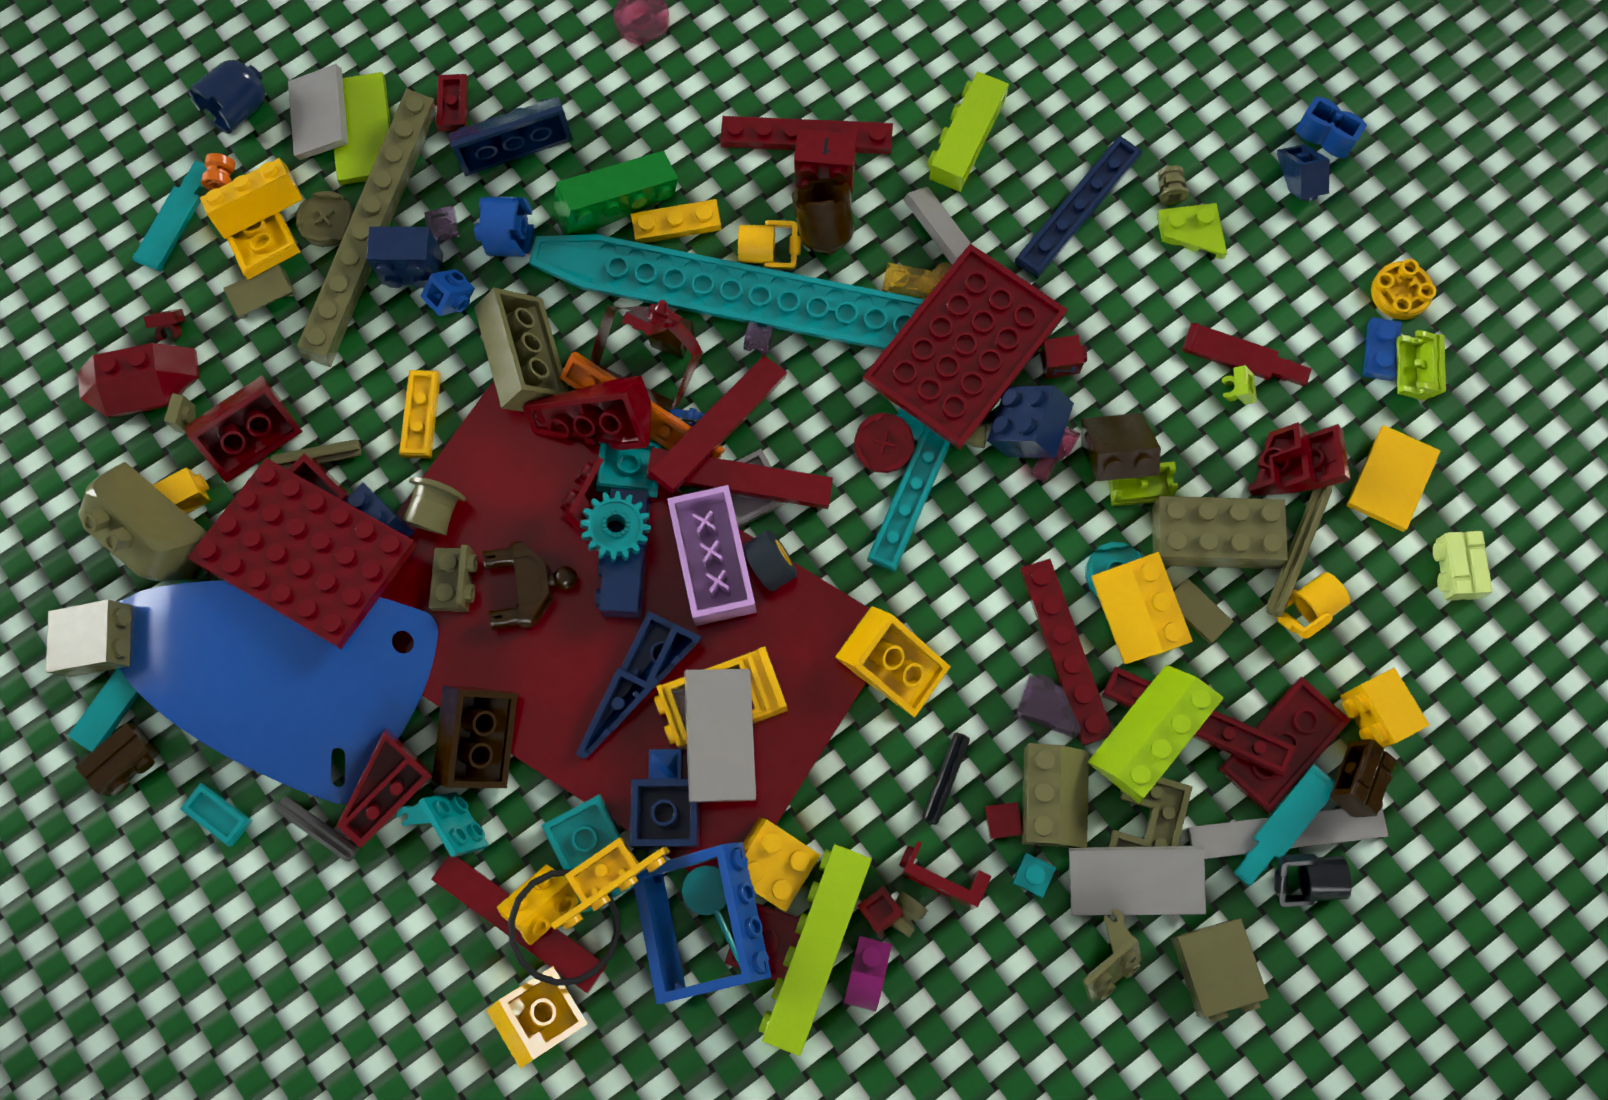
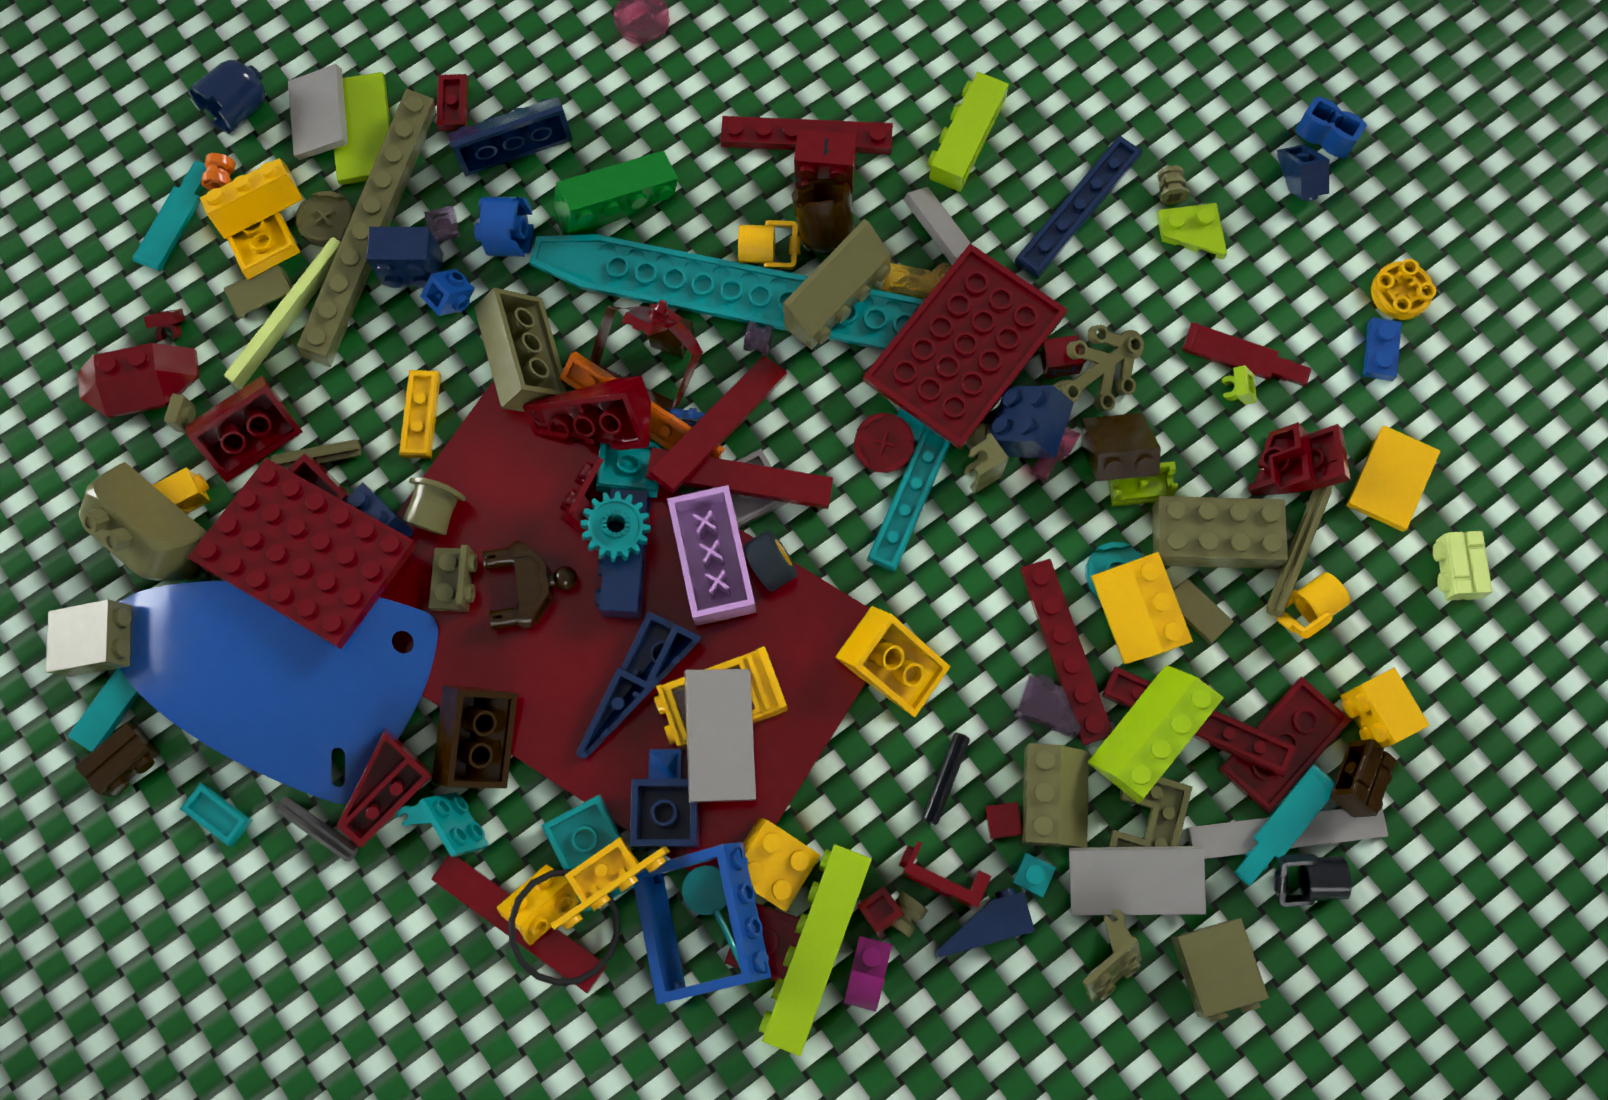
(282, 316): none -> yellowish green tile
(535, 1018): yellow slope -> none
(676, 221): yellow plate -> none
(837, 286): none -> olive slope
(989, 464): none -> olive hinge
(995, 921): none -> dark blue slope
(1104, 365): none -> olive plant
(1421, 365): lime hinge -> none

